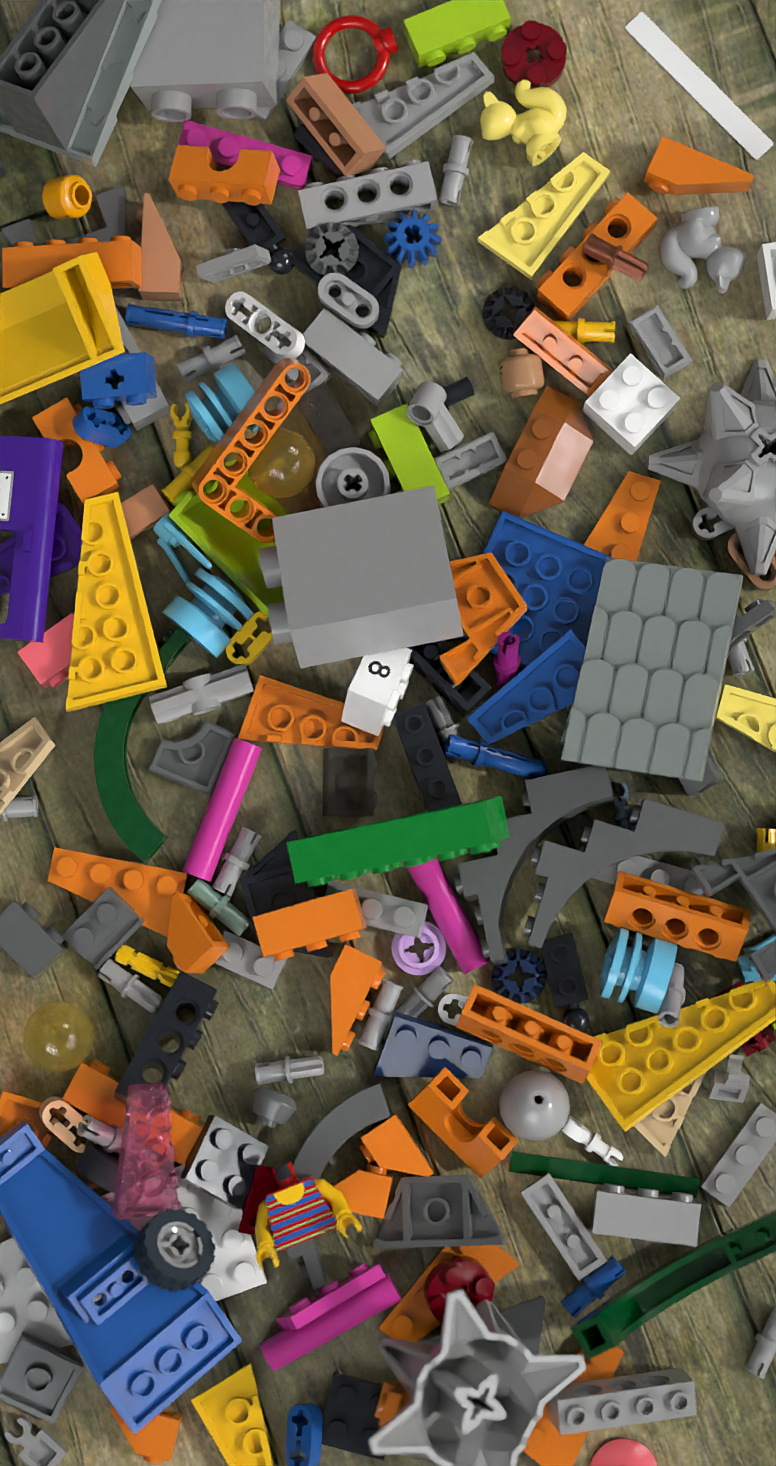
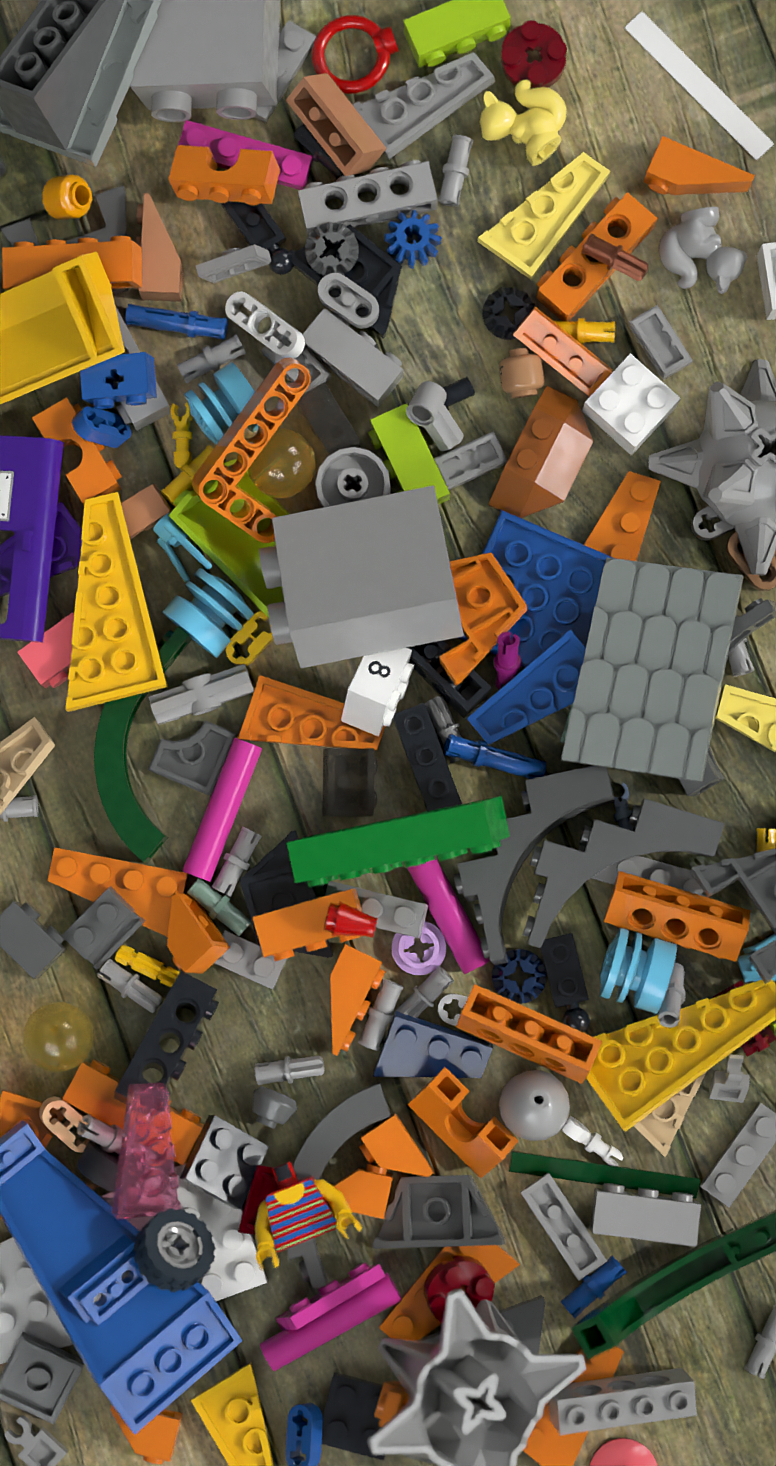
(348, 921): none -> red cone

